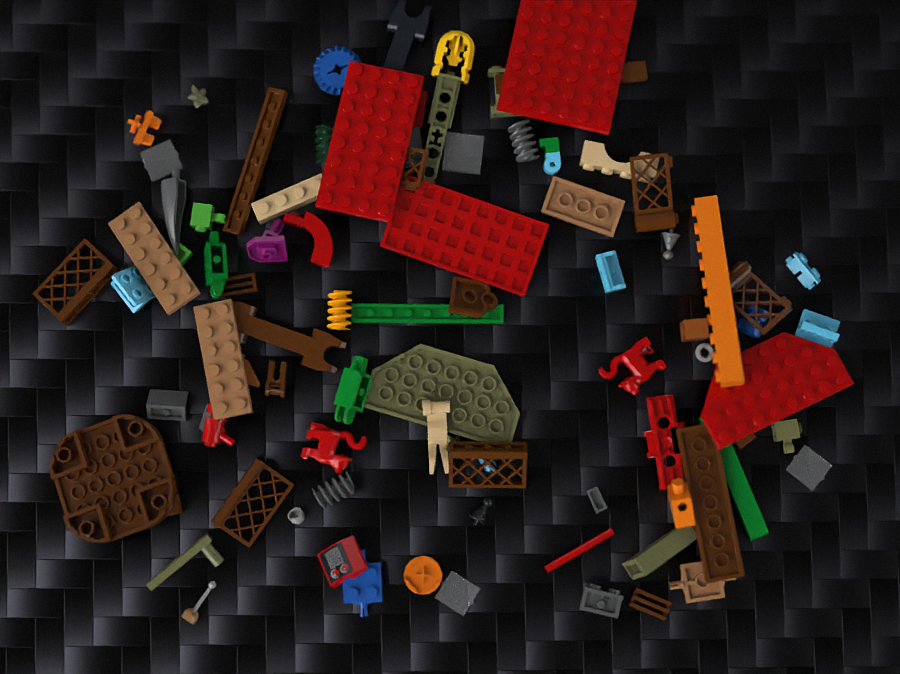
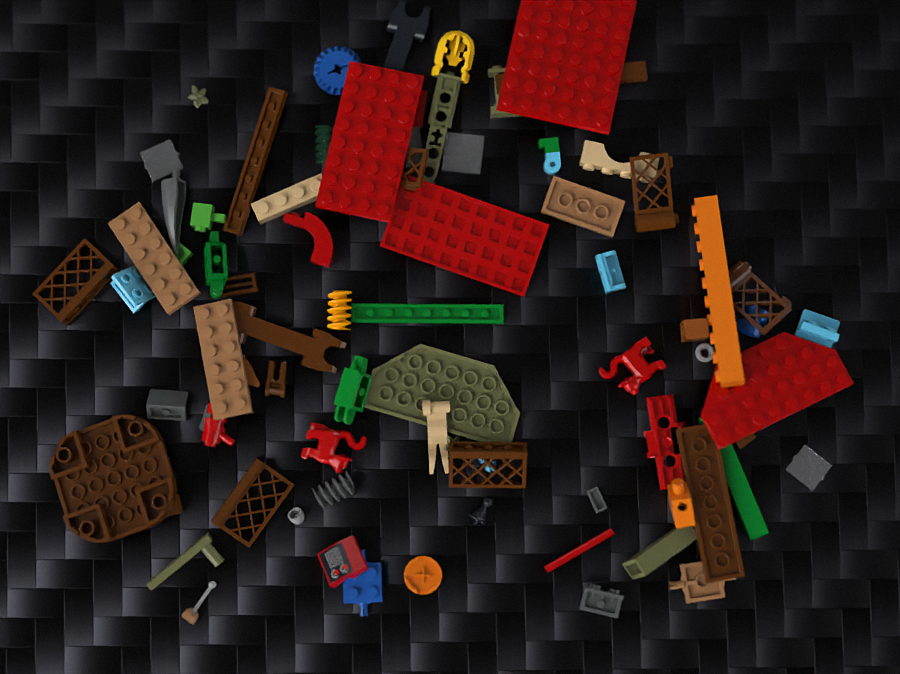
(148, 120): orange hips -> none
(270, 246): magenta piece -> none
(457, 593): clear piece -> none
(471, 298): reddish brown plate -> none
(522, 141): dark grey piece -> none
(665, 610): reddish brown tile -> none
(670, 240): dark grey piece -> none
(785, 432): olive brick -> none
(808, 275): medium azure hinge -> none

